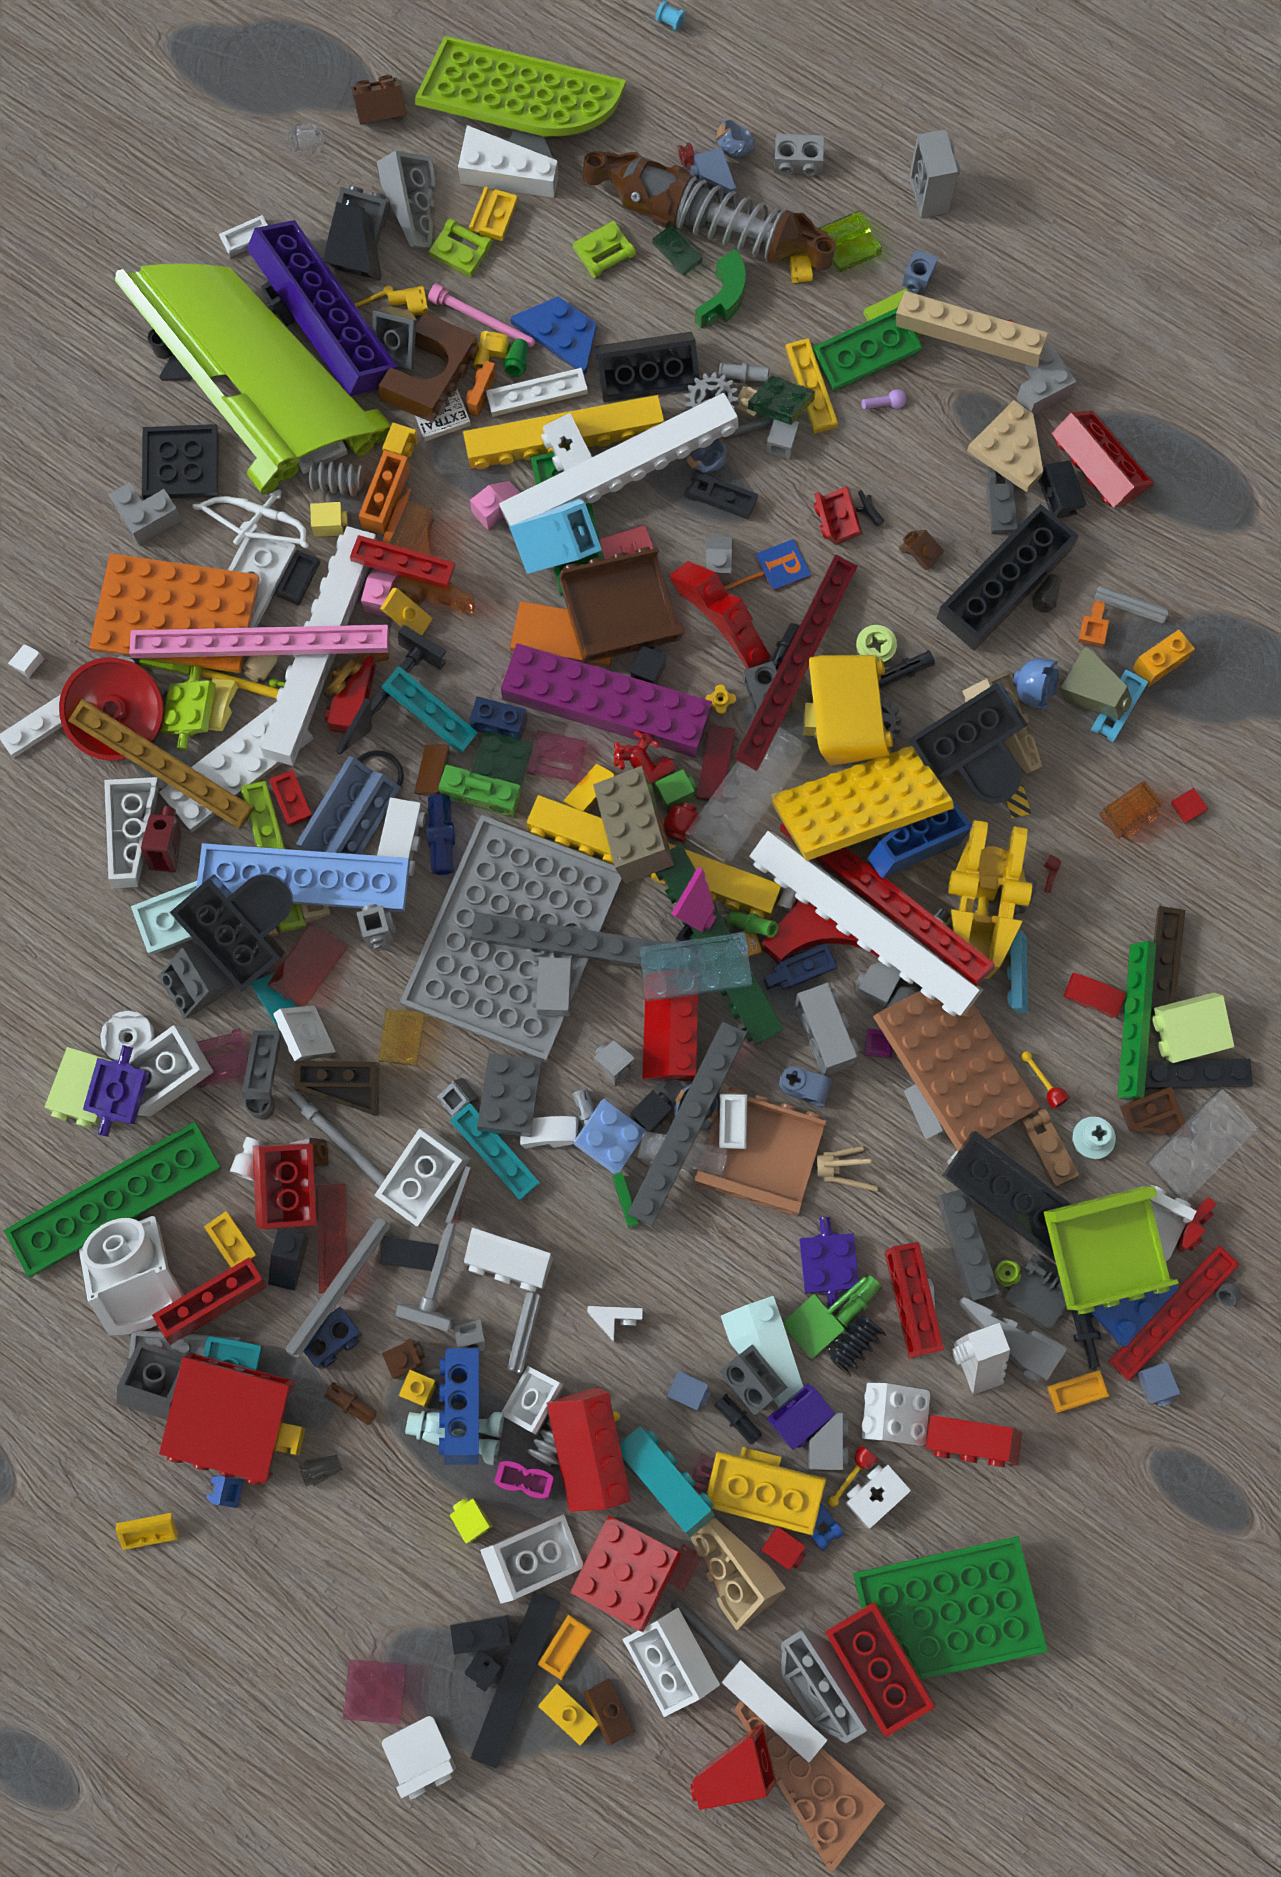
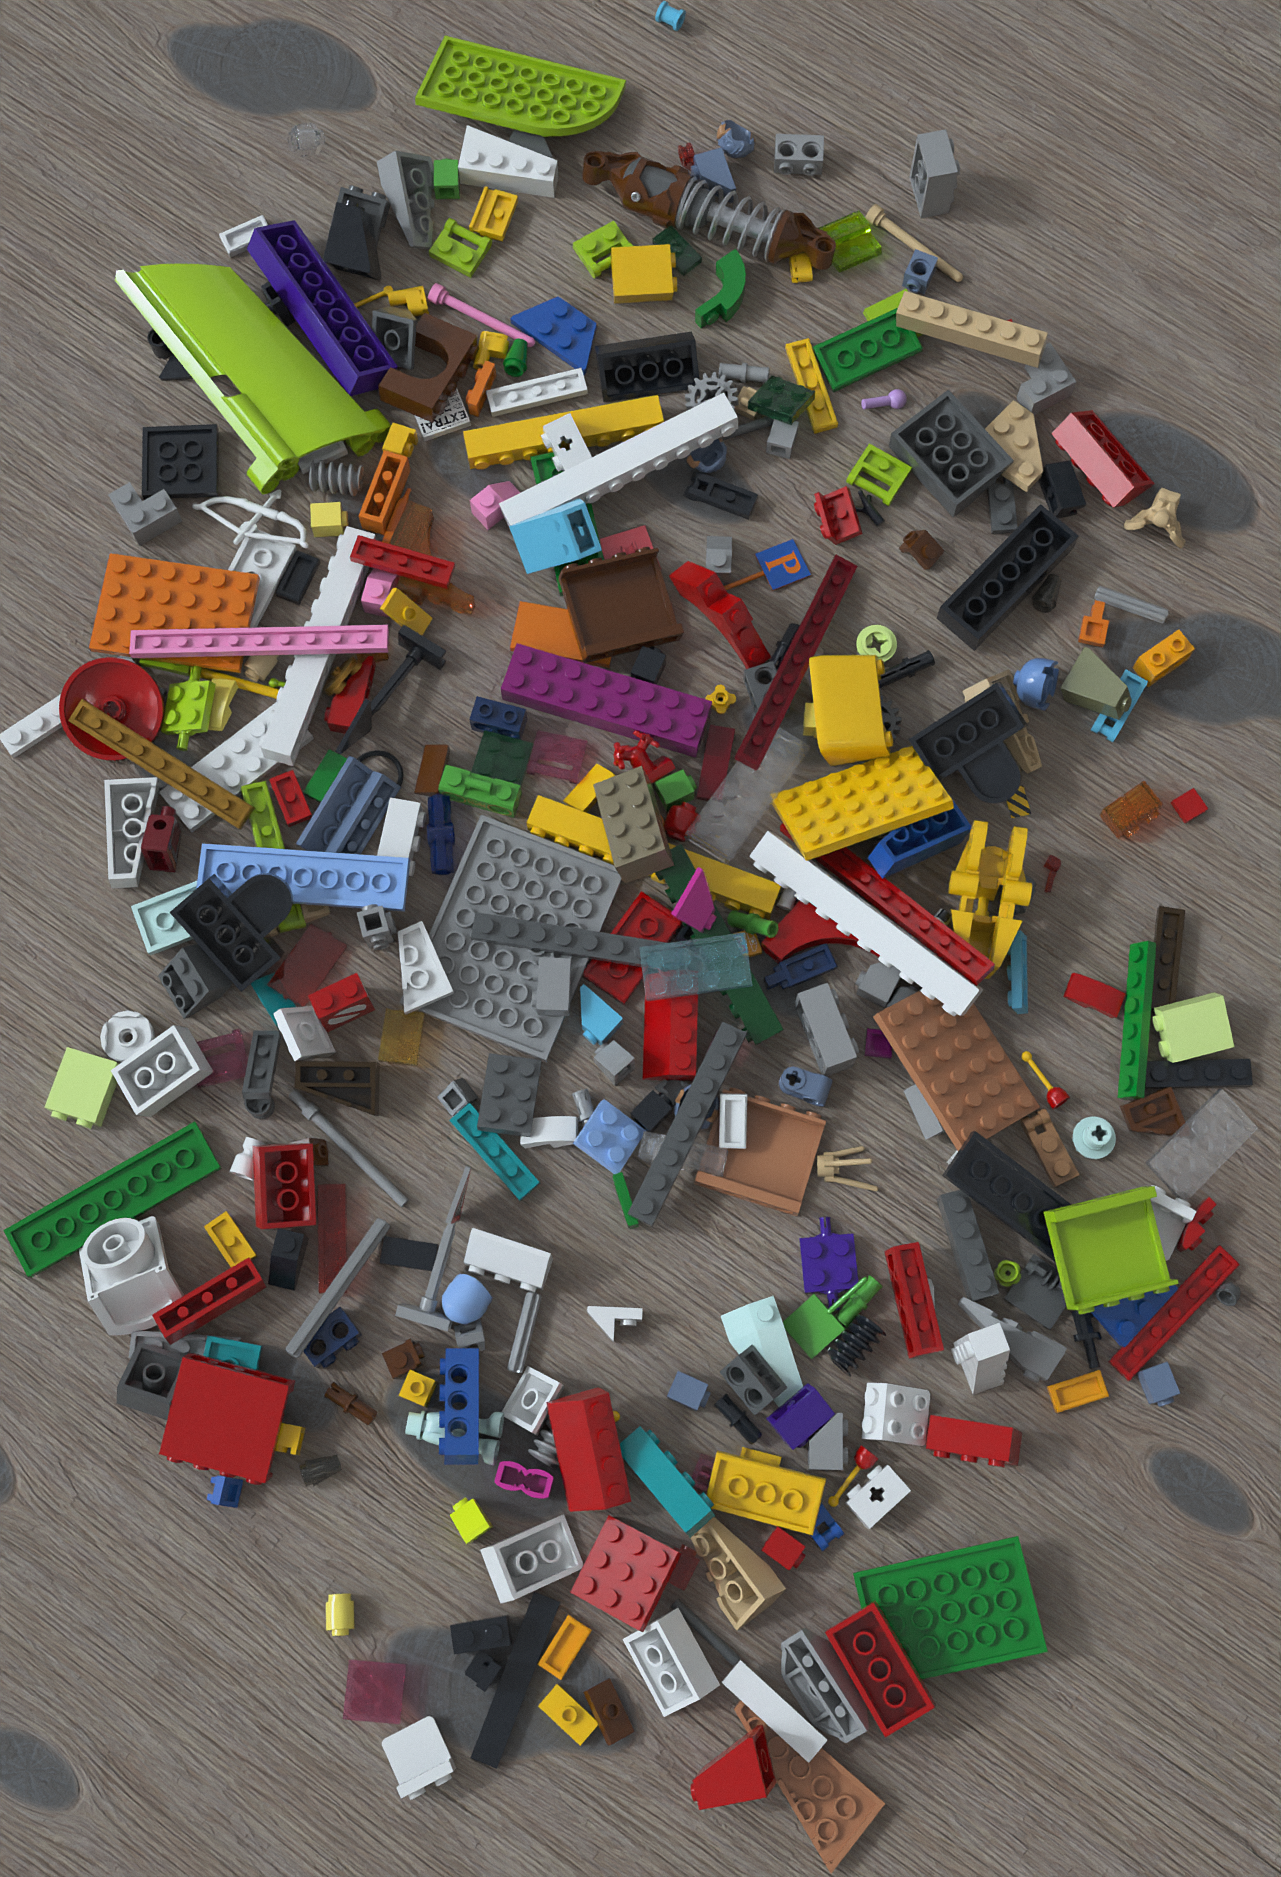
(26, 660): white slope -> none
(115, 1091): dark purple plate -> none
(147, 1531): yellow plate -> none
(324, 776): none -> green tile
(339, 1614): none -> light yellow brick
(341, 1002): none -> red brick
(378, 99): reddish brown slope -> none
(421, 969): none -> white wing
(422, 1175): white slope -> none
(429, 709): teal plate -> none
(446, 179): none -> bright green brick
(465, 1299): none -> light blue piece
(597, 1017): none -> medium azure slope
(642, 920): none -> red tile
(643, 273): none -> yellow brick
(877, 217): none -> tan piece
(882, 467): none -> lime plate
(950, 452): none -> dark grey slope
(1161, 514): none -> tan animal

